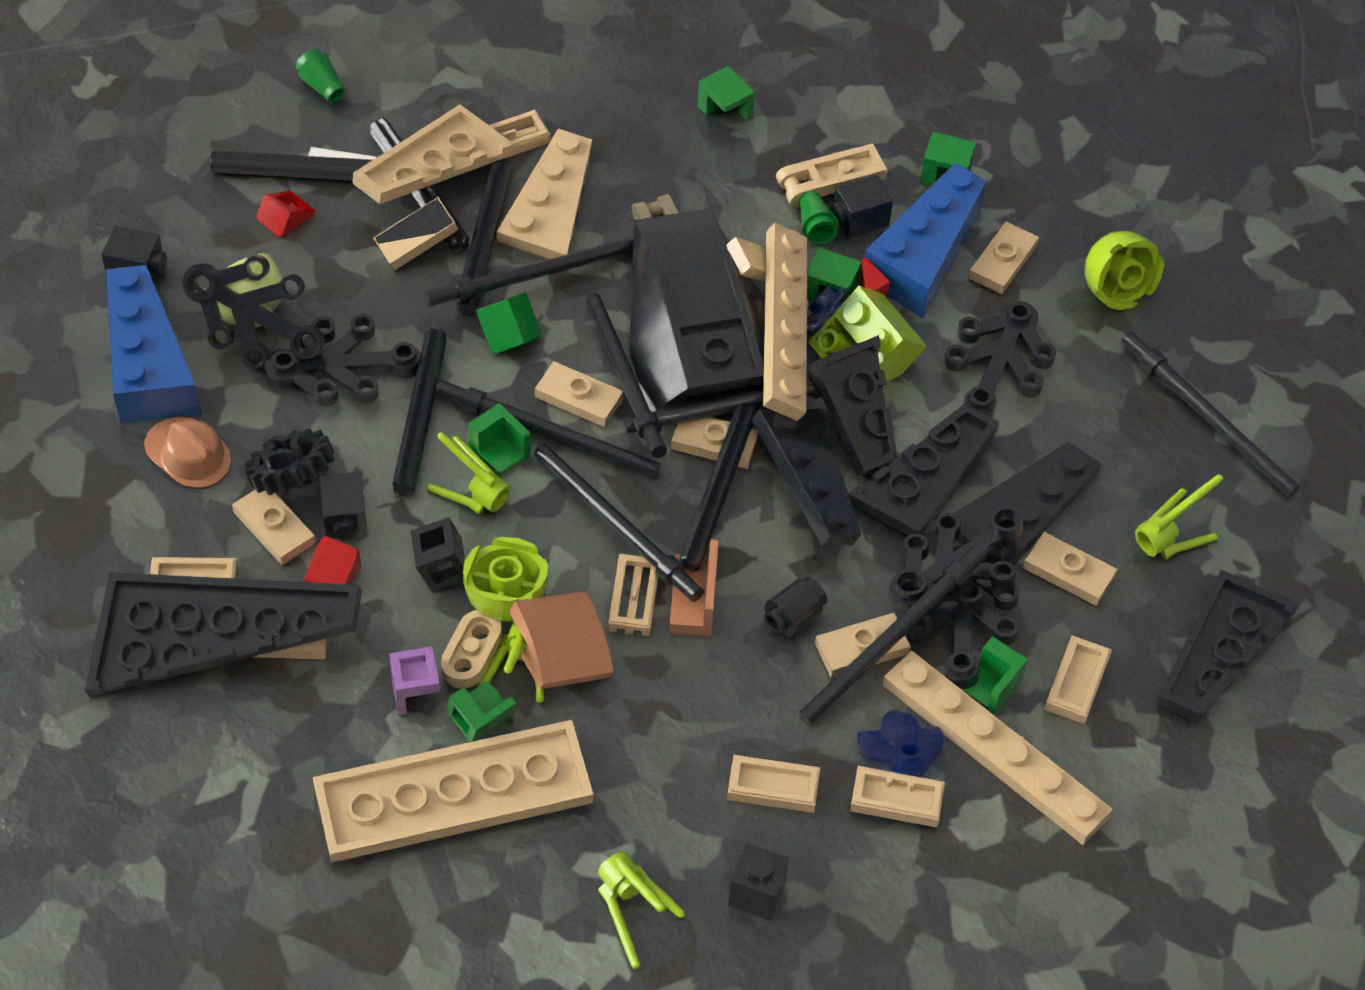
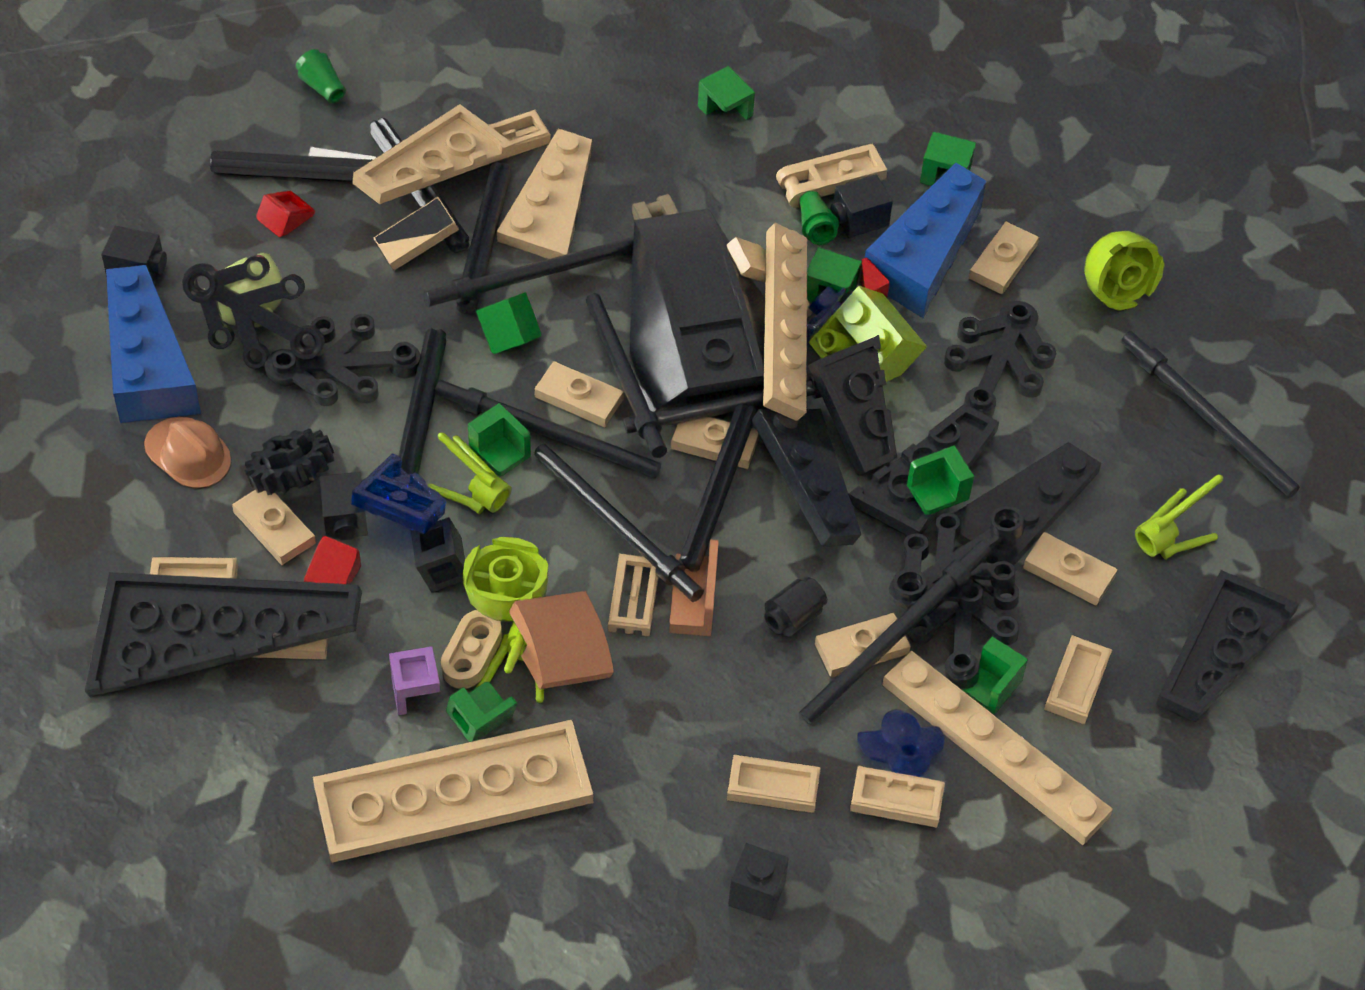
(399, 496): none -> clear blue wing
(626, 880): lime plant -> none
(940, 480): none -> green panel

